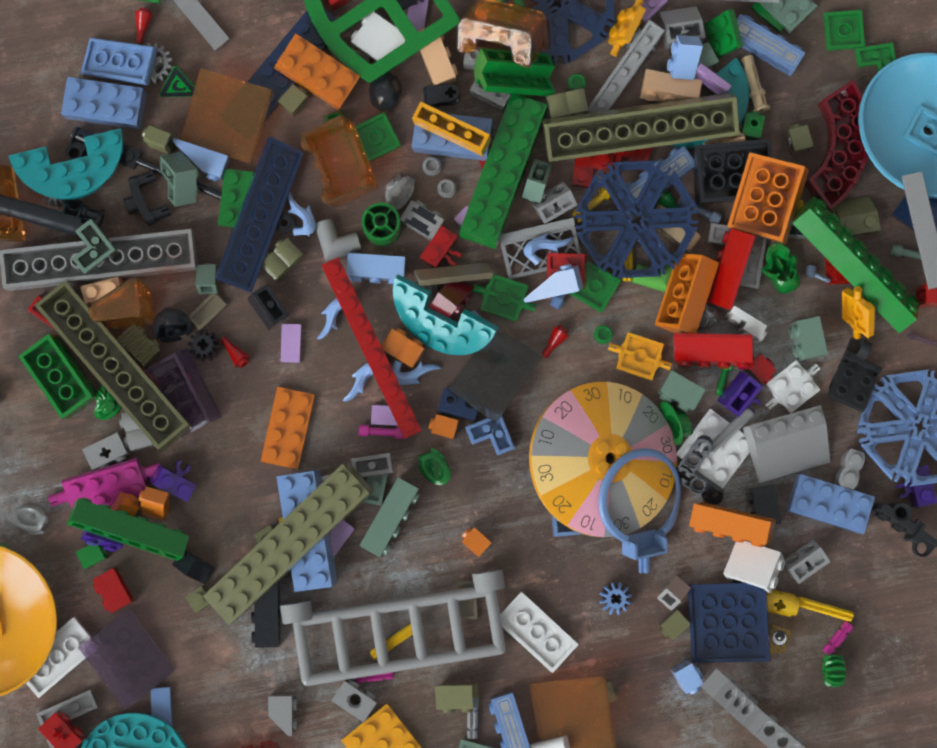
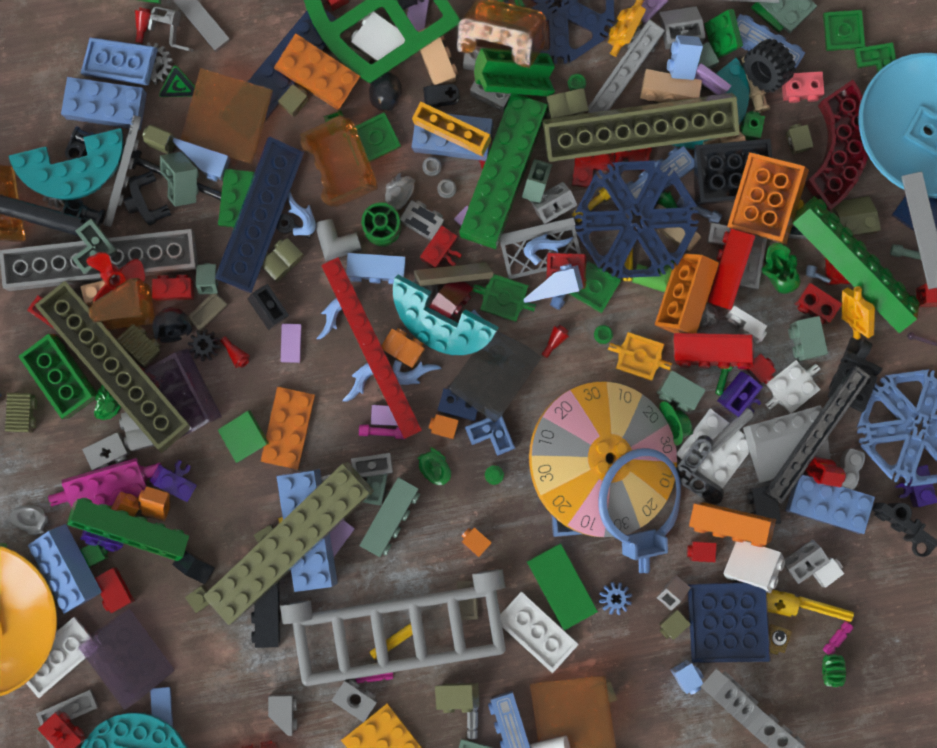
(20, 412): none -> olive brick
(64, 568): none -> medium blue brick
(102, 263): none -> red piece
(121, 178): none -> light grey plate
(172, 288): none -> red brick
(173, 18): none -> light grey piece
(243, 436): none -> green tile
(494, 475): none -> green plate
(562, 586): none -> green piece
(702, 551): none -> red brick
(769, 65): none -> black tyre
(804, 86): none -> coral brick
(817, 434): none -> black tile
(820, 299): none -> red brick
(826, 472): none -> red brick
(829, 573): none -> white brick

